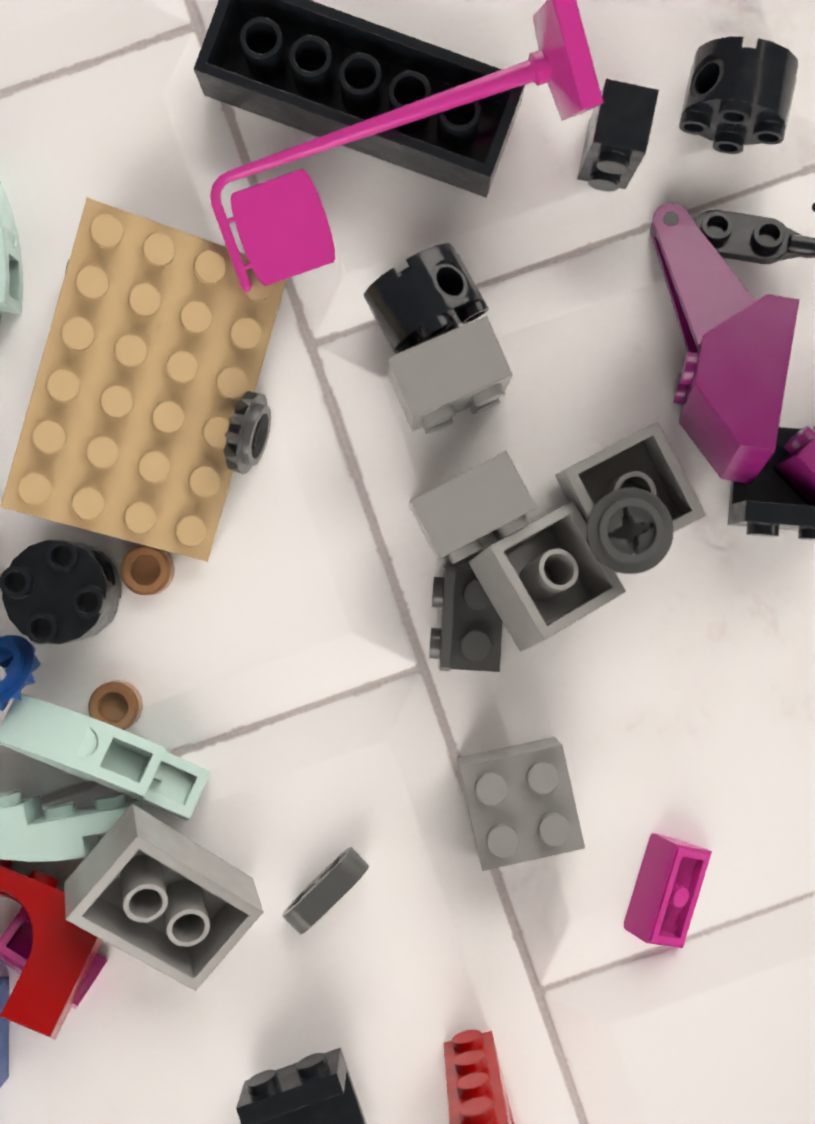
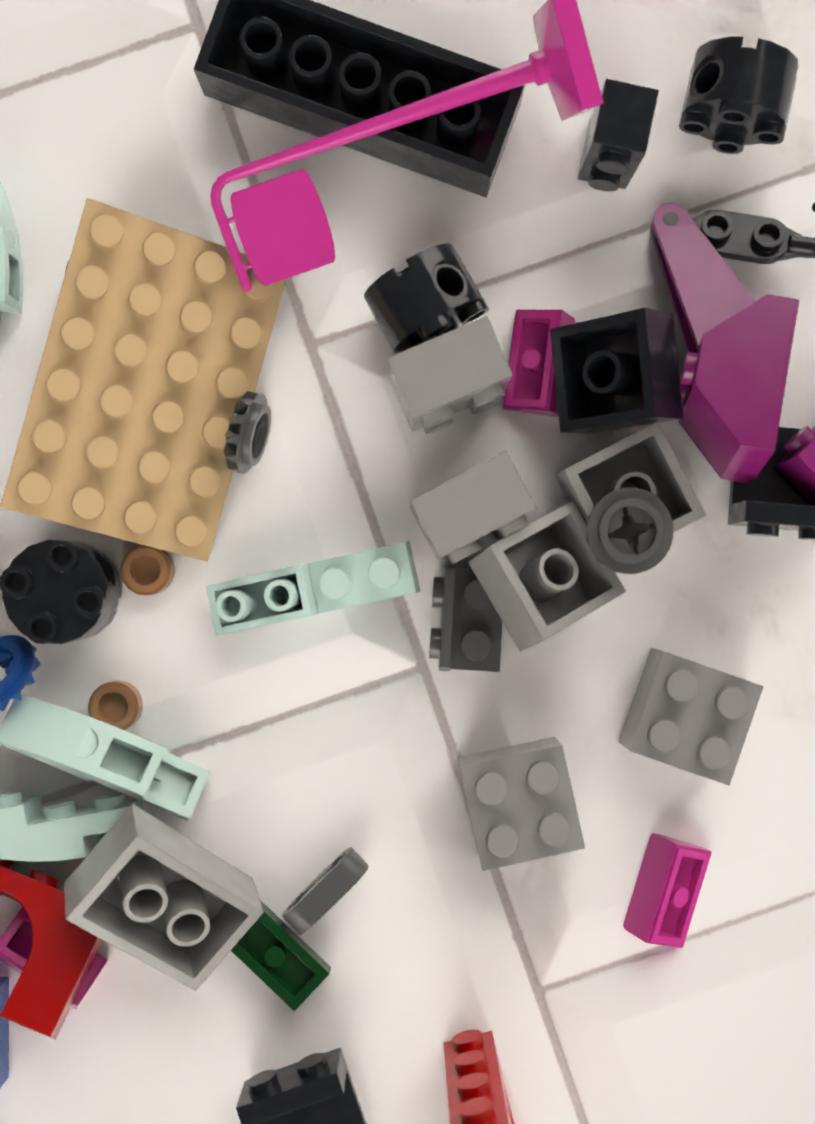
(281, 959): none -> dark green plate
(313, 588): none -> light aqua slope
(531, 362): none -> dark pink slope
(616, 372): none -> black brick
(690, 716): none -> light grey brick

